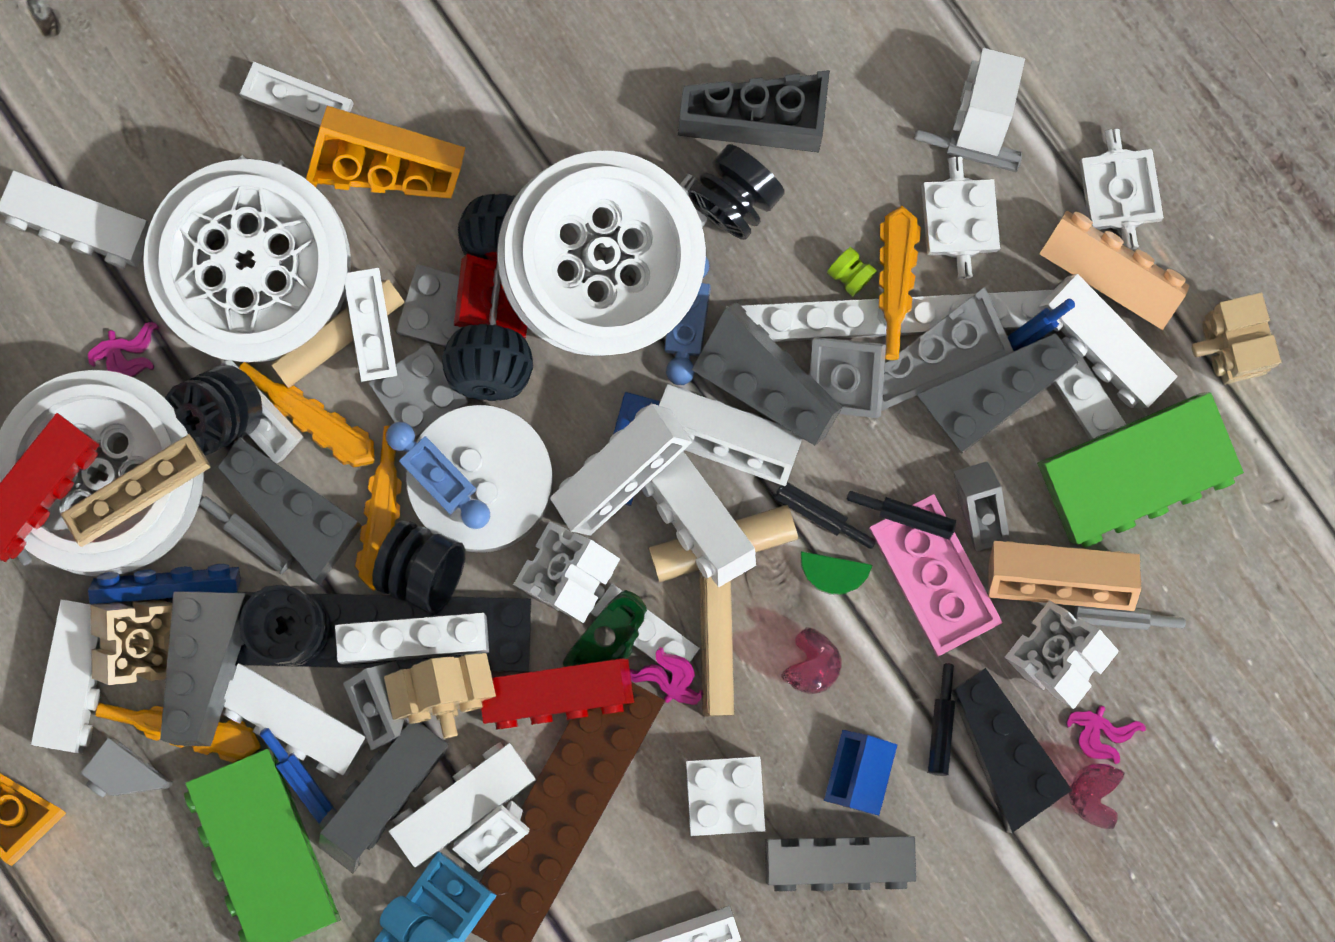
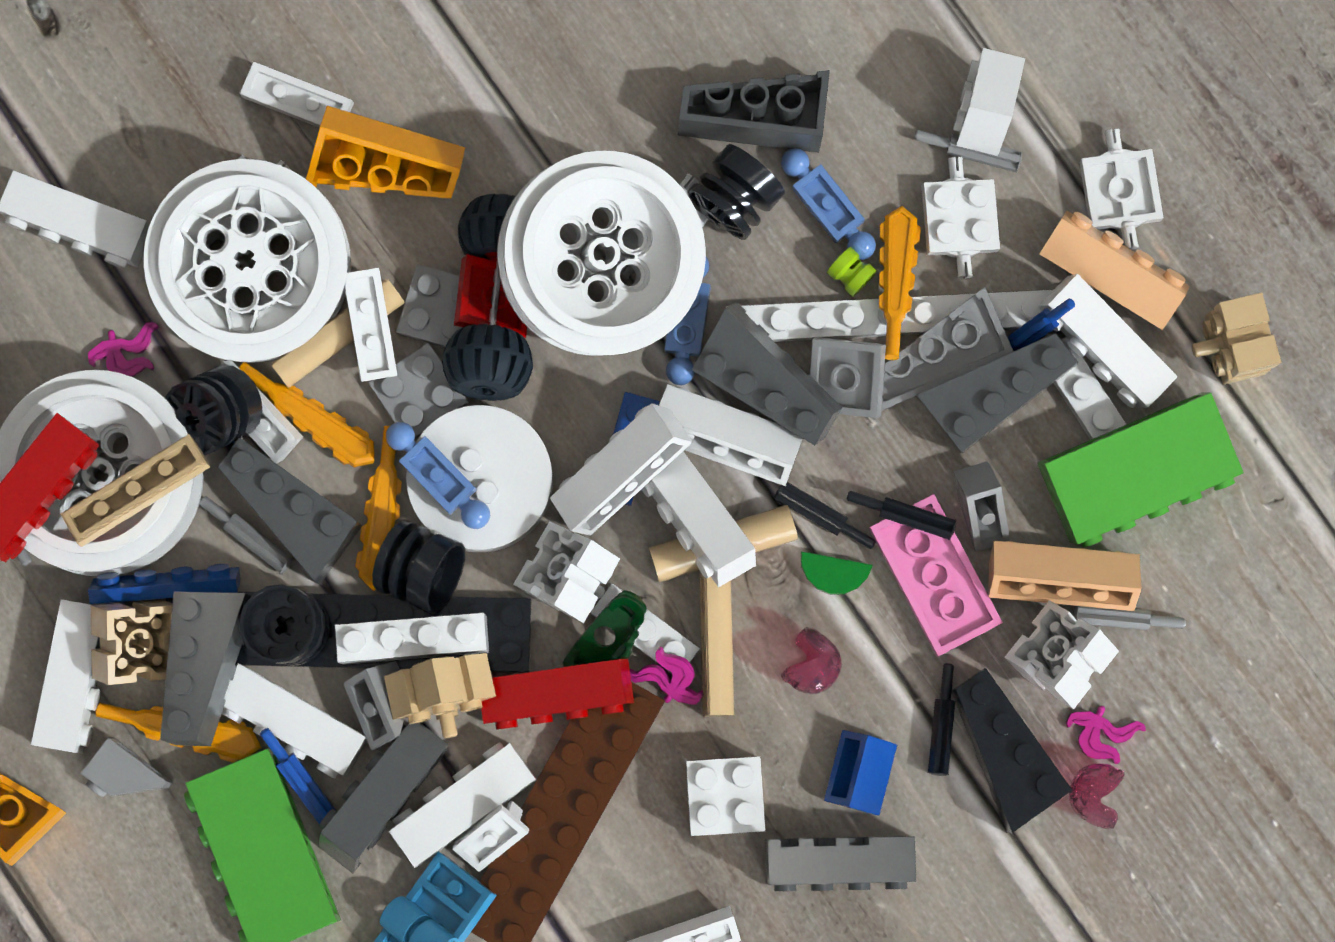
(827, 203): none -> medium blue plate

